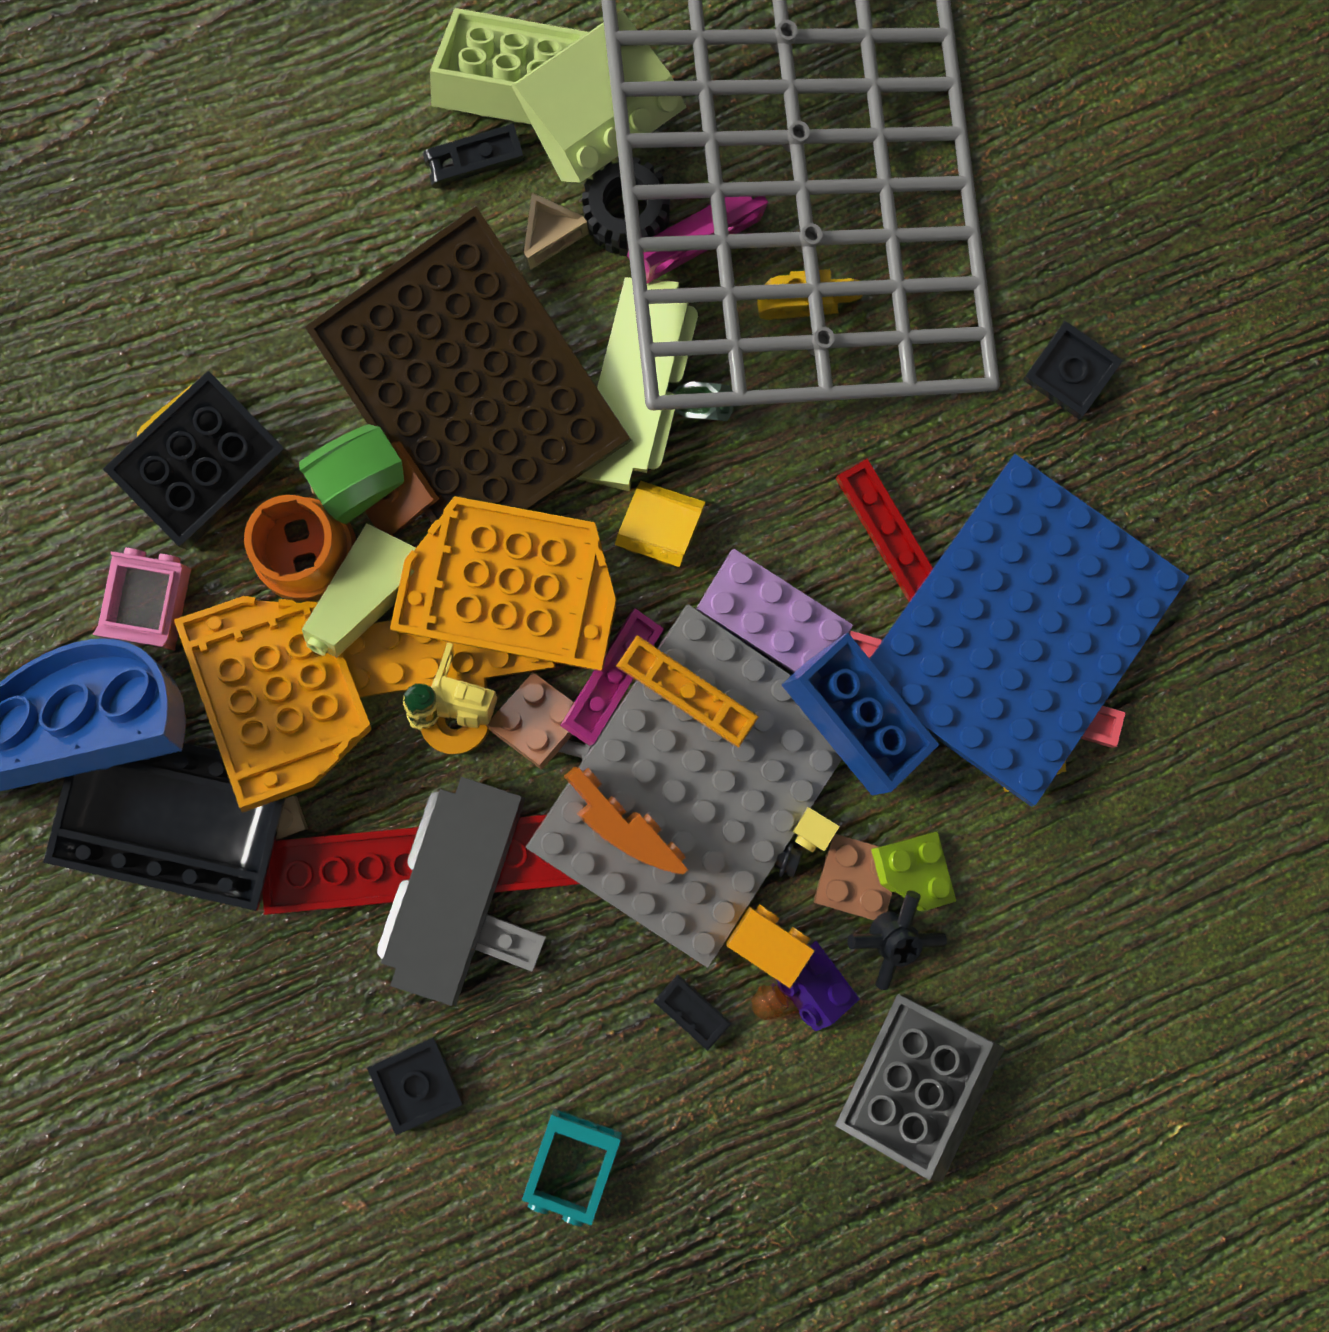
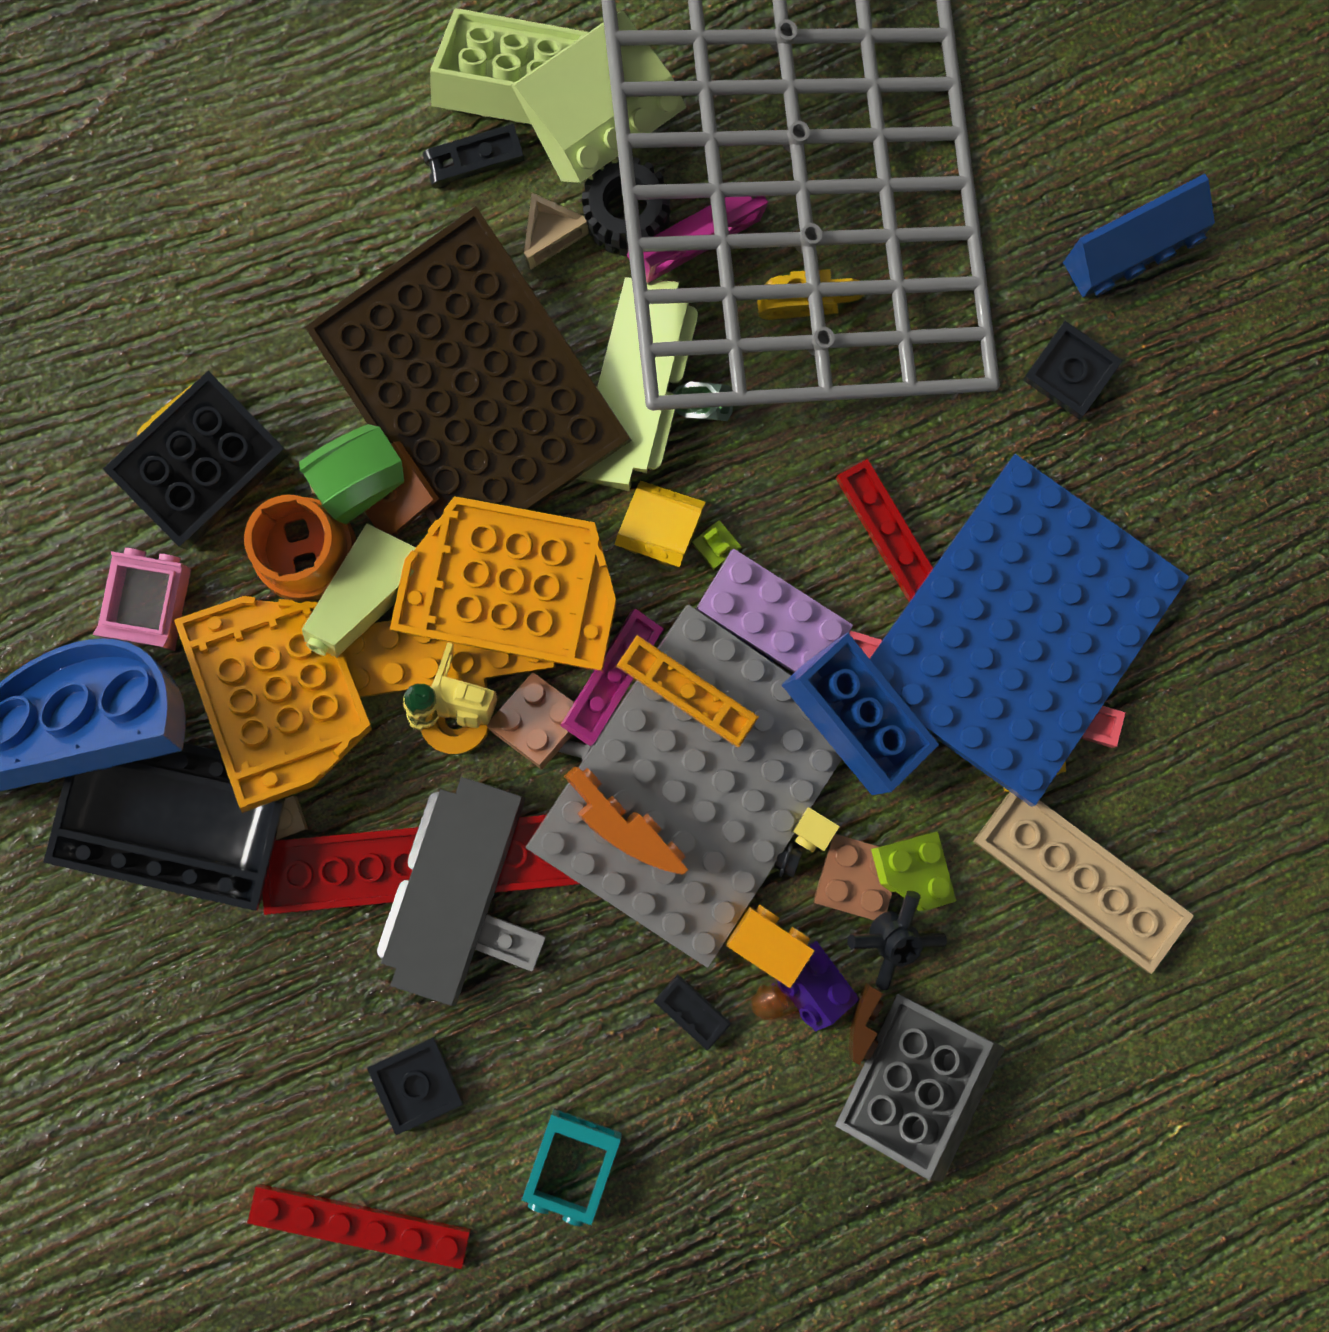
(359, 1226): none -> red plate
(715, 544): none -> lime tile
(862, 1037): none -> reddish brown slope
(1084, 880): none -> tan plate
(1141, 238): none -> blue slope

